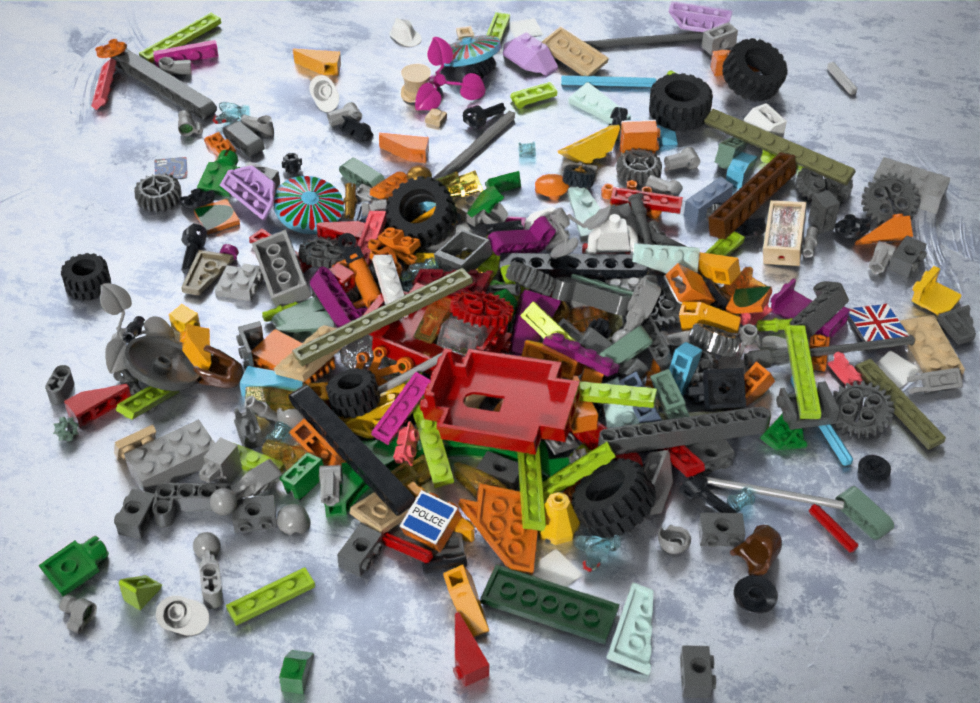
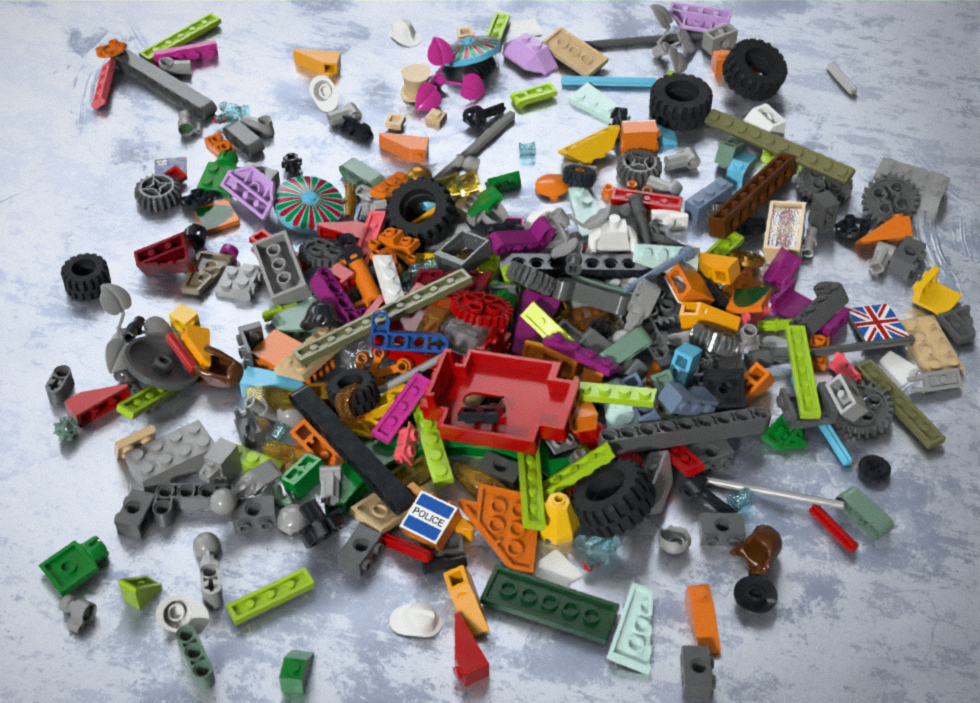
(167, 256): none -> dark red wedge
(177, 173): none -> red plate
(182, 353): none -> red axle
(199, 665): none -> sand green beam
(279, 498): none -> sand green arm
(319, 526): none -> black piece
(322, 315): none -> black hair
(342, 405): none -> clear orange helmet
(395, 121): none -> tan plate
(408, 345): none -> blue beam
(416, 620): none -> white piece
(468, 164): none -> light grey piece
(476, 412): none -> black plate
(574, 258): none -> dark grey pin
(663, 48): none -> light grey plant
(673, 219): none -> white slope
(684, 255): none -> sand blue piece
(684, 402): none -> sand blue arch
(702, 617): none -> orange slope
(747, 259): none -> pearl gold tile
(782, 268): none -> magenta panel
(847, 397): none -> light grey brick

